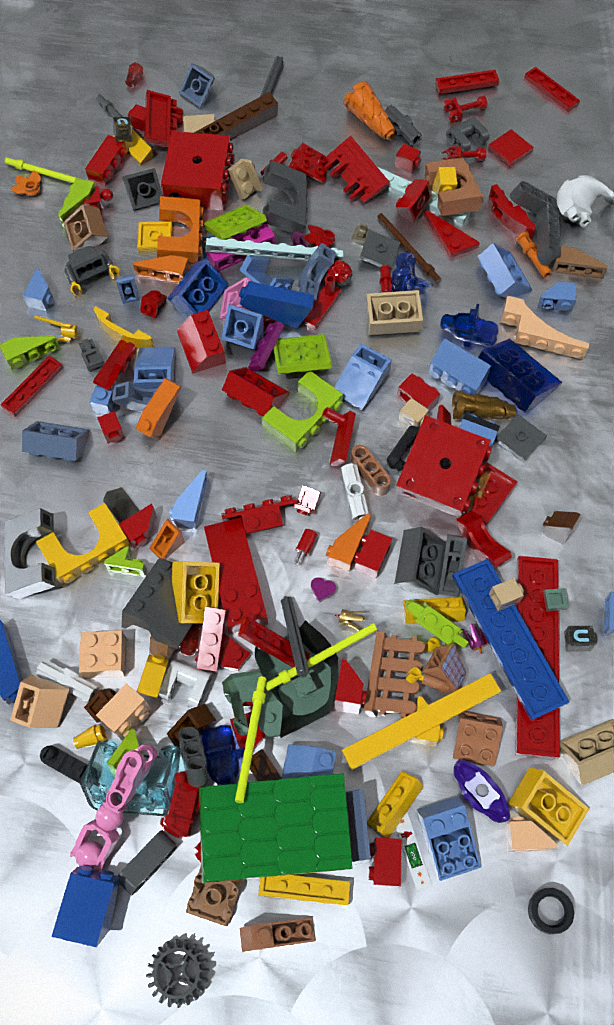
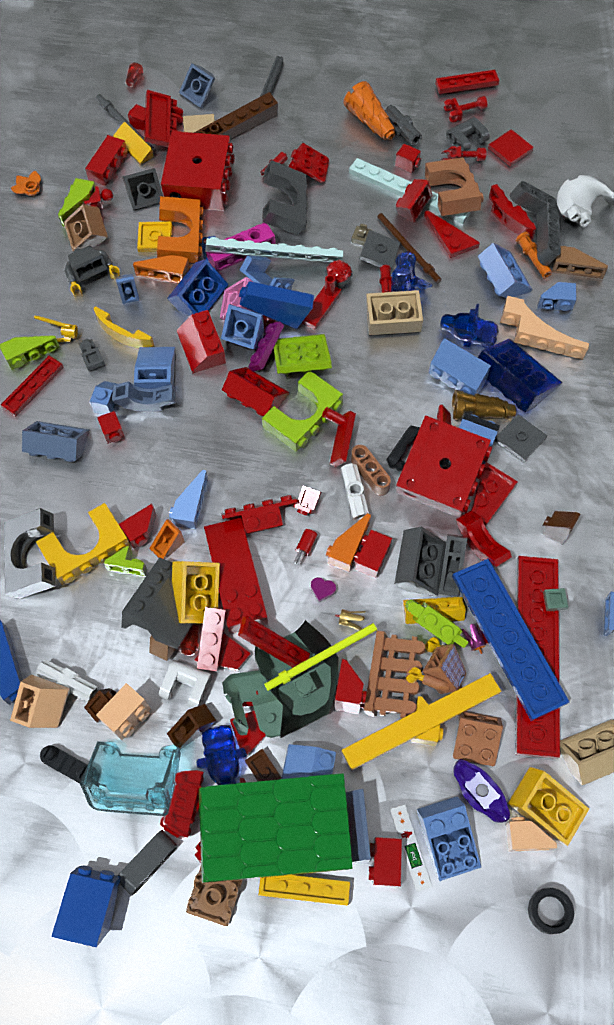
(22, 165): neon yellow bar -> none
(37, 292): medium blue slope -> none
(90, 737): yellow cone -> none
(102, 654): light nougat brick -> none
(110, 813): bright pink piece -> none
(115, 364): red bracket -> none
(120, 504): clear smoke slope -> none
(122, 129): clear smoke brick -> none
(129, 743): lime slope -> none
(151, 302): red bracket -> none
(152, 675): yellow slope -> none
(158, 409): orange slope -> none
(193, 756): dark grey beam -> none
(194, 984): dark grey gear -> none
(235, 222): lime plate -> none
(245, 178): tan bracket -> none
(257, 699): neon yellow bar -> none
(276, 934): nougat slope -> none
(294, 637): dark grey axle -> none
(297, 239): flat silver piece -> none
(315, 269): sand blue arch -> none
(318, 236): red plate -> none
(358, 171): red hinge -> none
(363, 376): medium blue slope -> none
(395, 804): yellow slope -> none
(413, 413): tan brick -> none
(417, 389): red brick -> none
(445, 179): yellow slope -> none
(482, 484): clear yellow tile -> none
(506, 594): tan brick -> none
(552, 89): red tile -> none
(580, 638): clear smoke brick -> none

